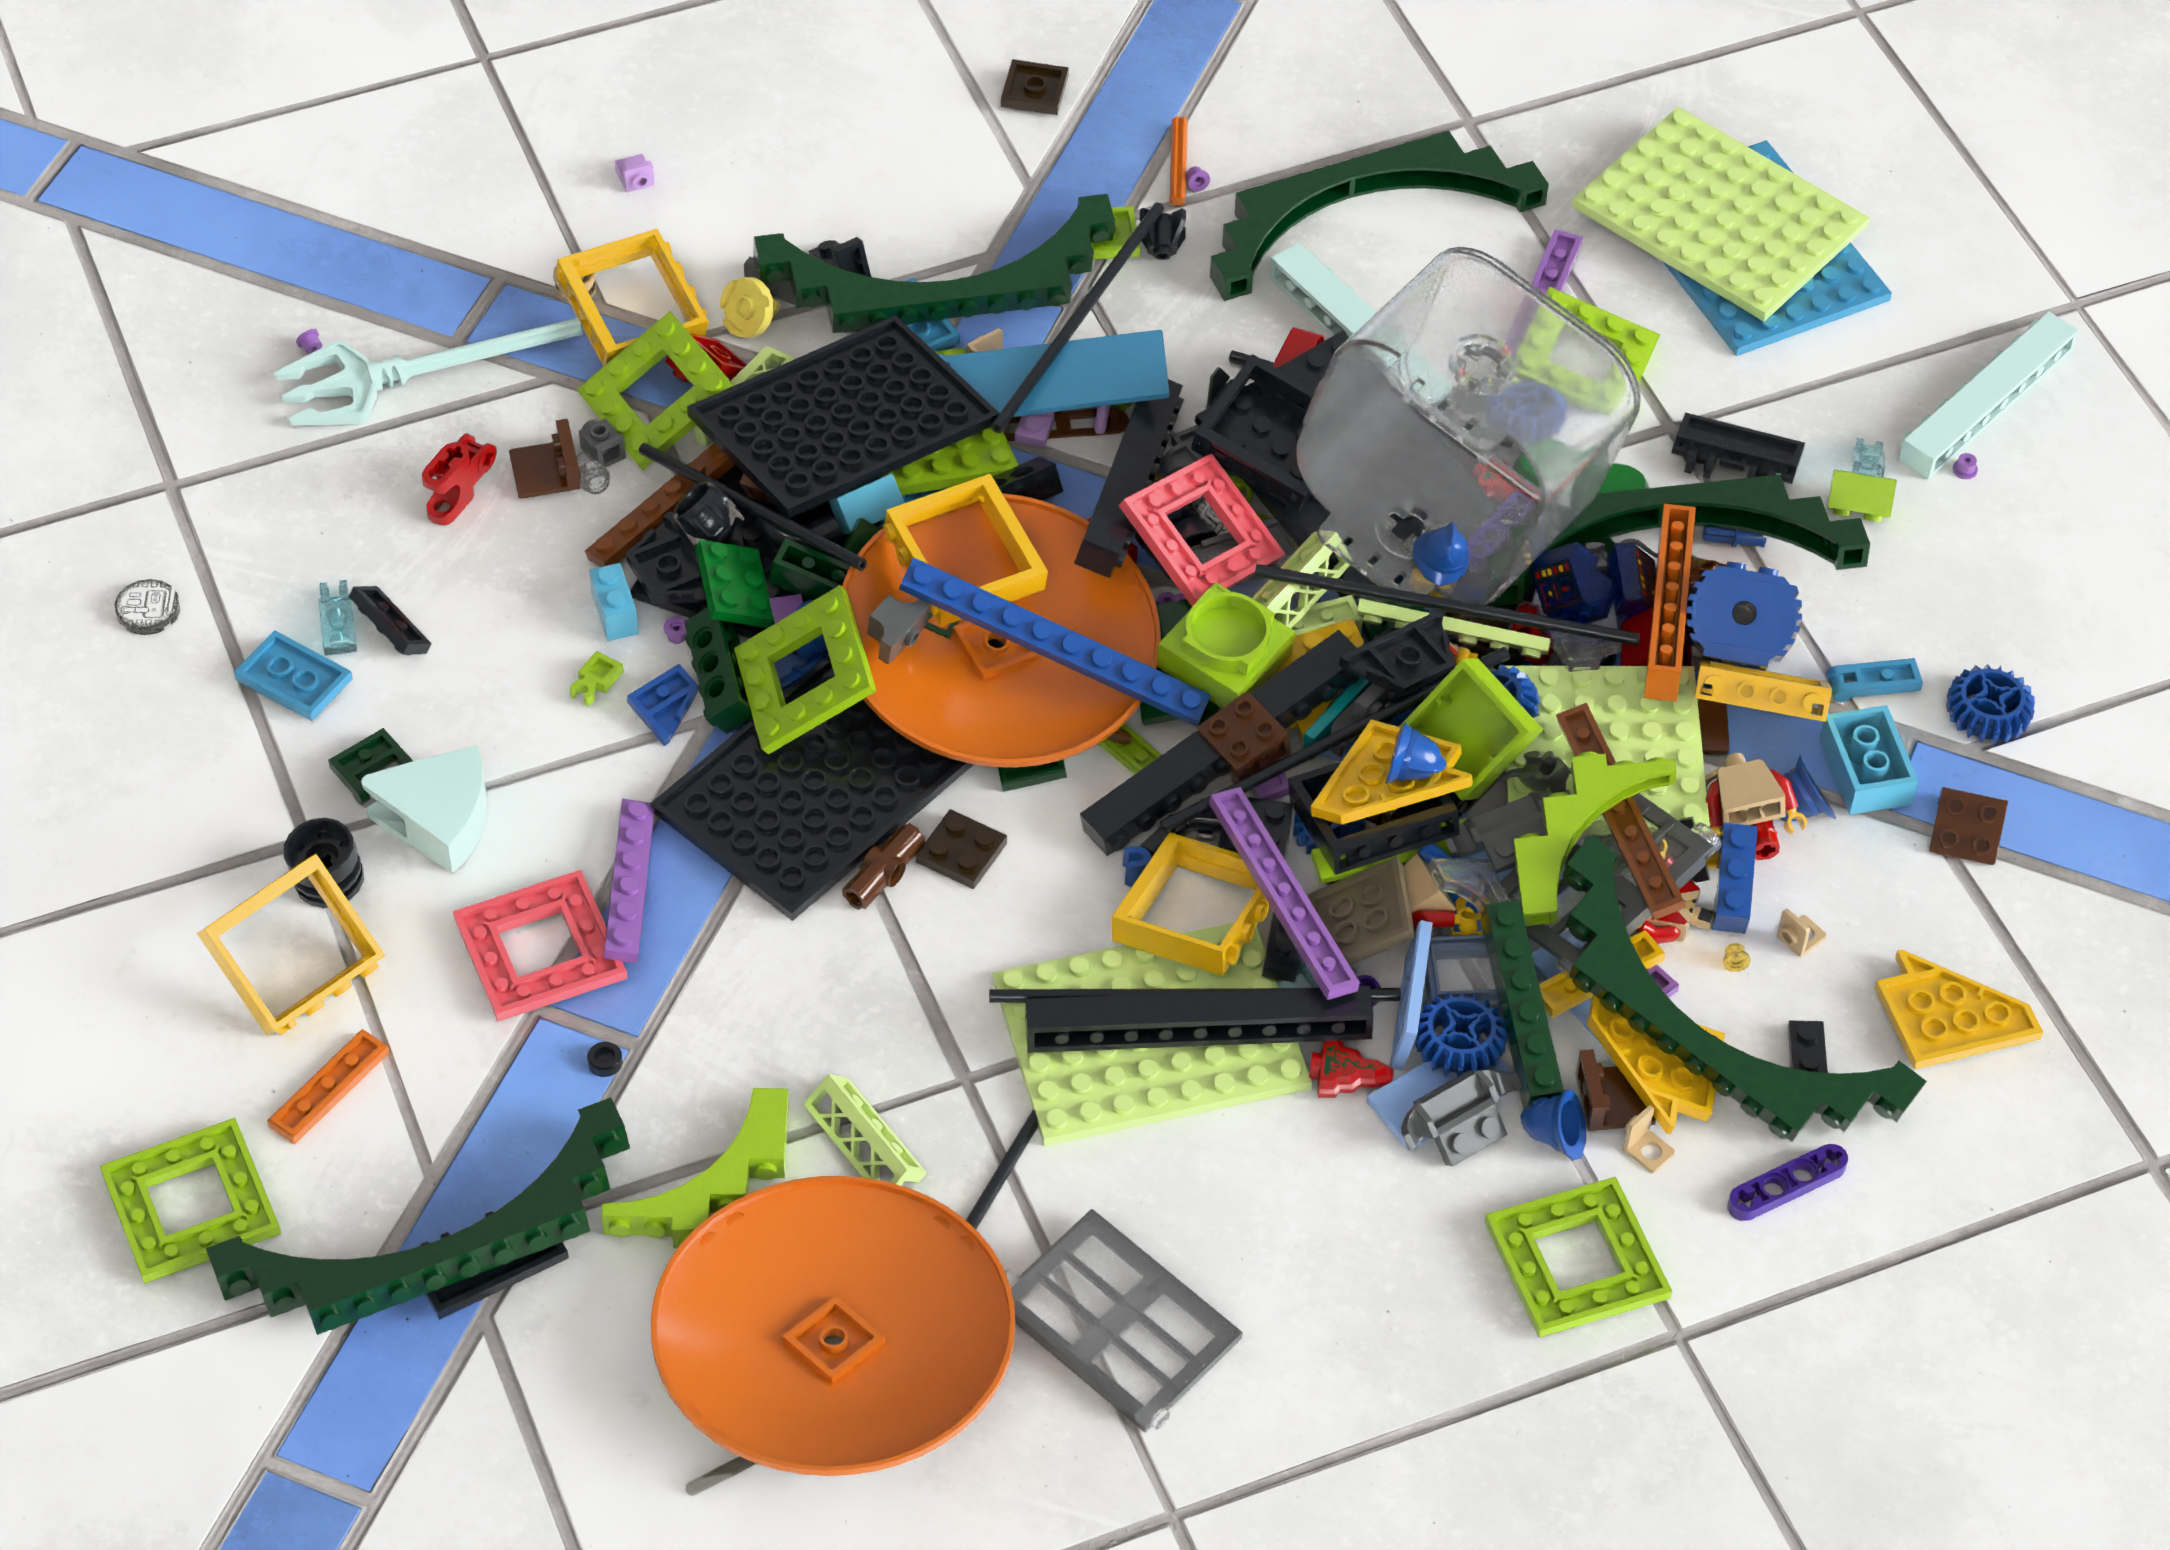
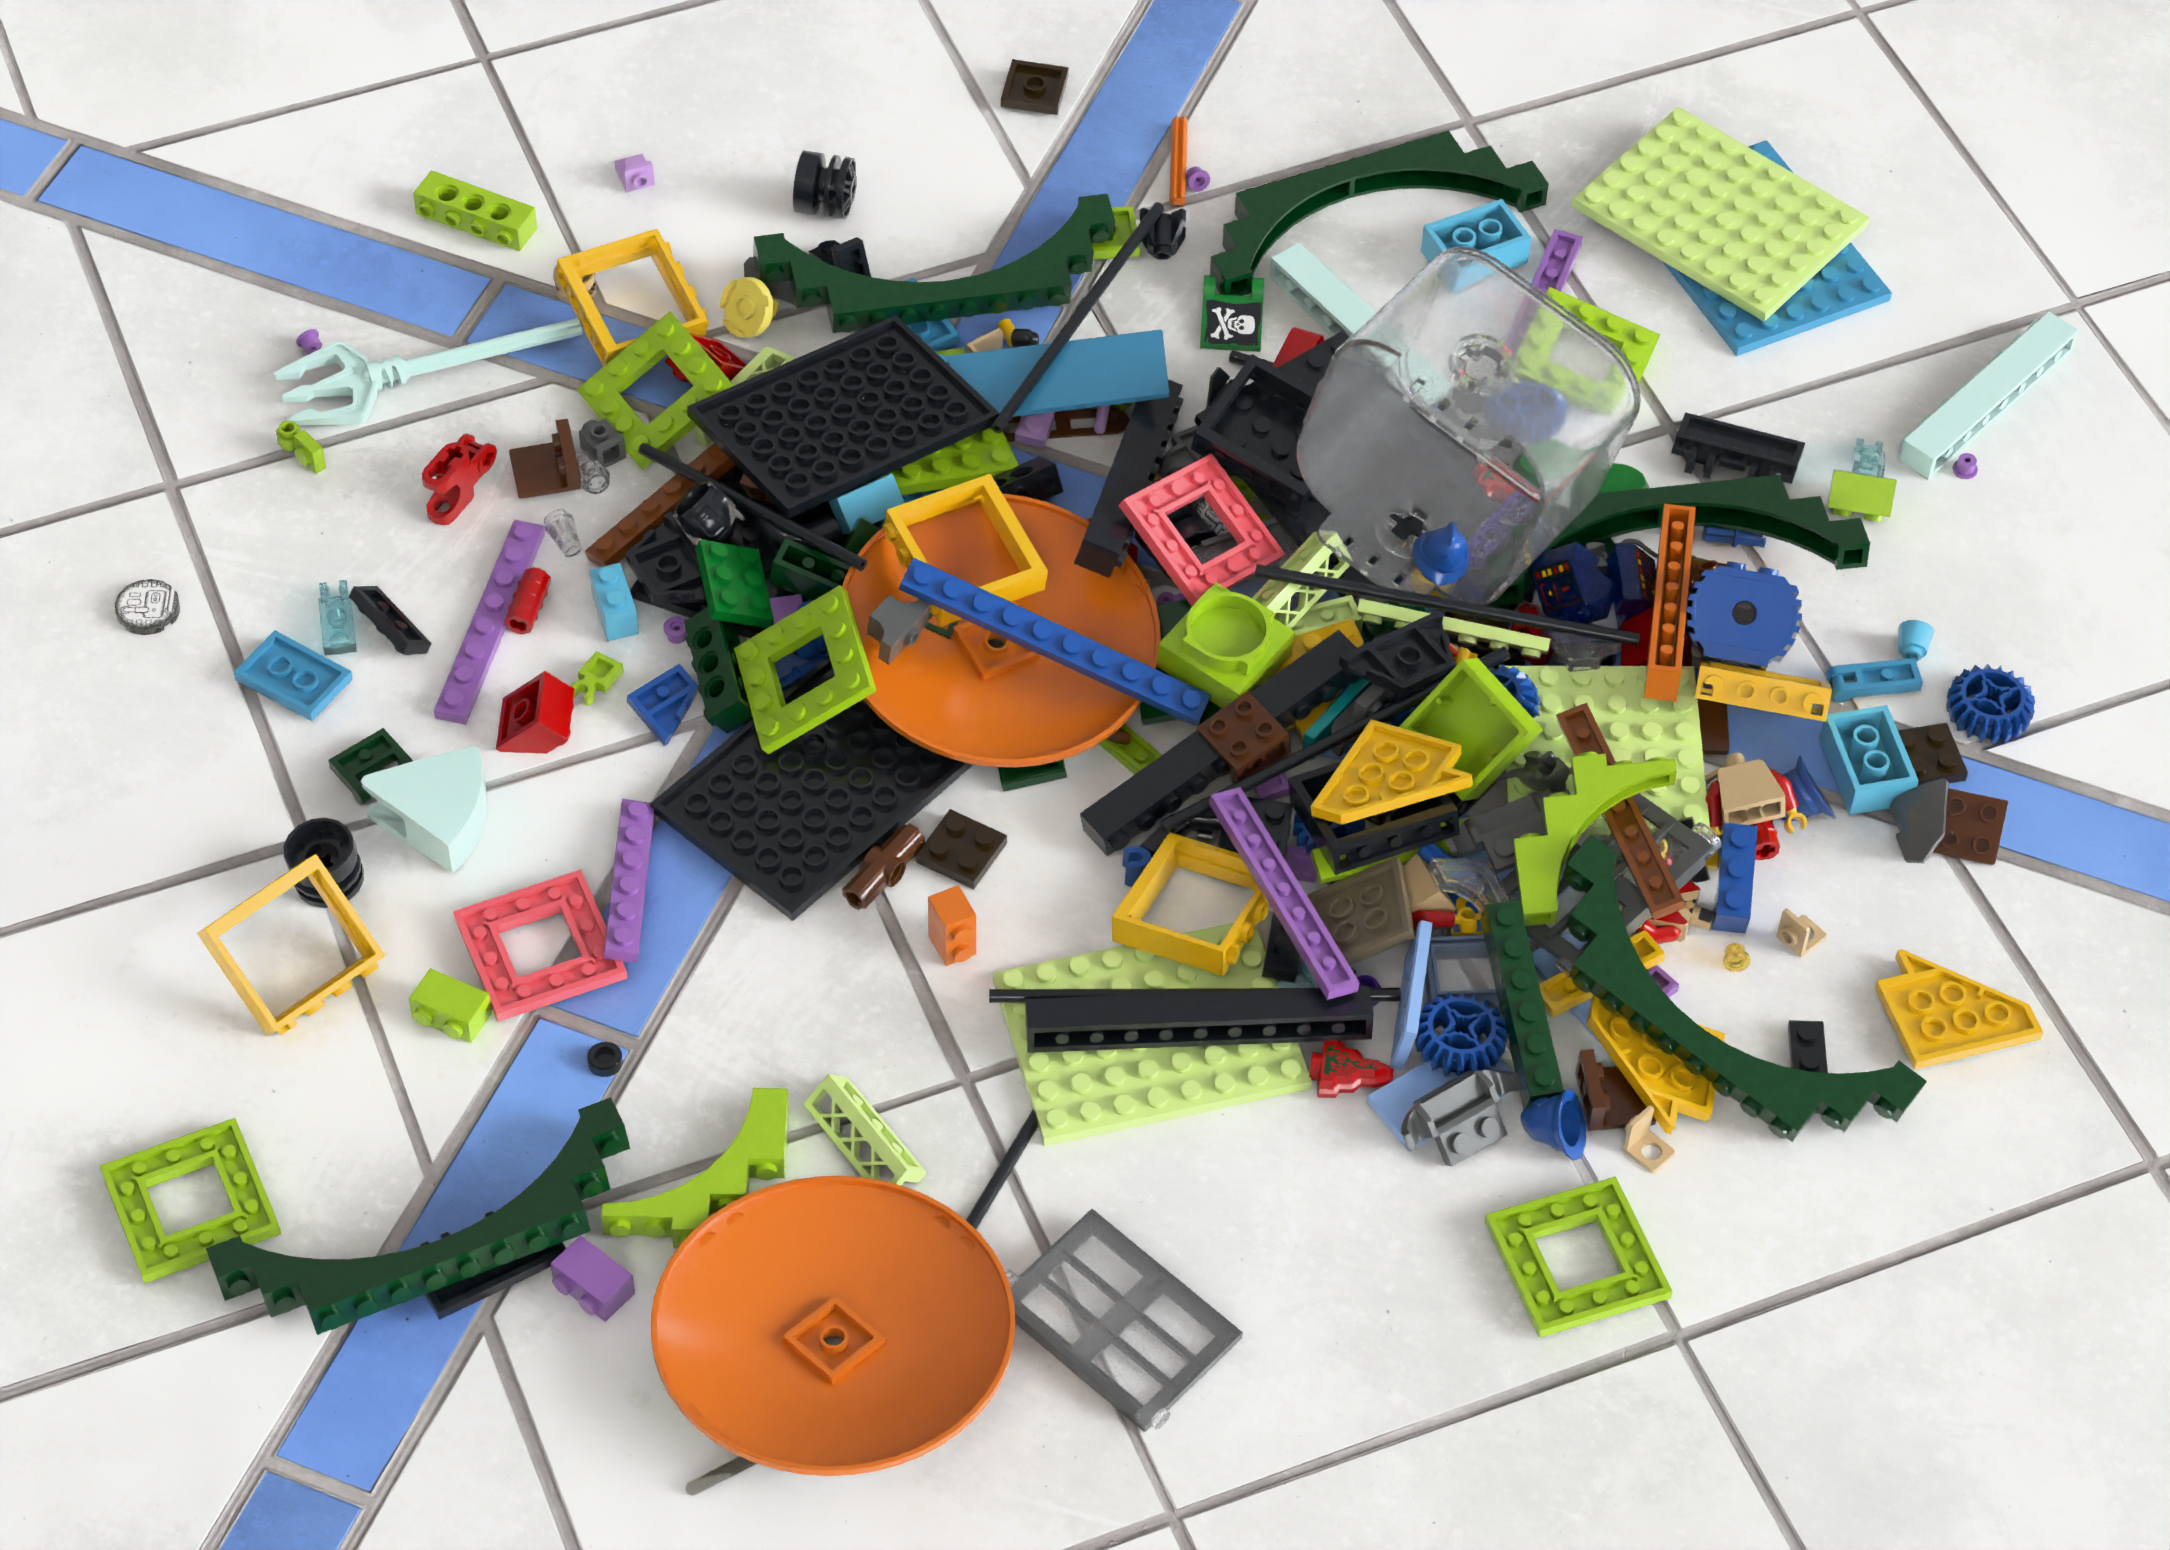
(306, 448): none -> lime plate
(328, 1086): orange tile -> none
(450, 1006): none -> lime brick
(475, 210): none -> lime brick
(488, 623): none -> medium lavender plate
(527, 600): none -> red axle
(536, 716): none -> red slope
(563, 532): none -> clear cone
(592, 1279): none -> medium lavender brick
(830, 184): none -> black wheel
(952, 925): none -> orange brick
(1017, 337): none -> black arm
(1232, 320): none -> flag
(1300, 864): none -> medium lavender tile
(1414, 756): blue piece -> none
(1484, 228): none -> medium azure brick
(1790, 1185): dark purple beam -> none
(1914, 639): none -> medium azure hat
(1921, 819): none -> dark grey panel
(1934, 753): none -> dark brown plate

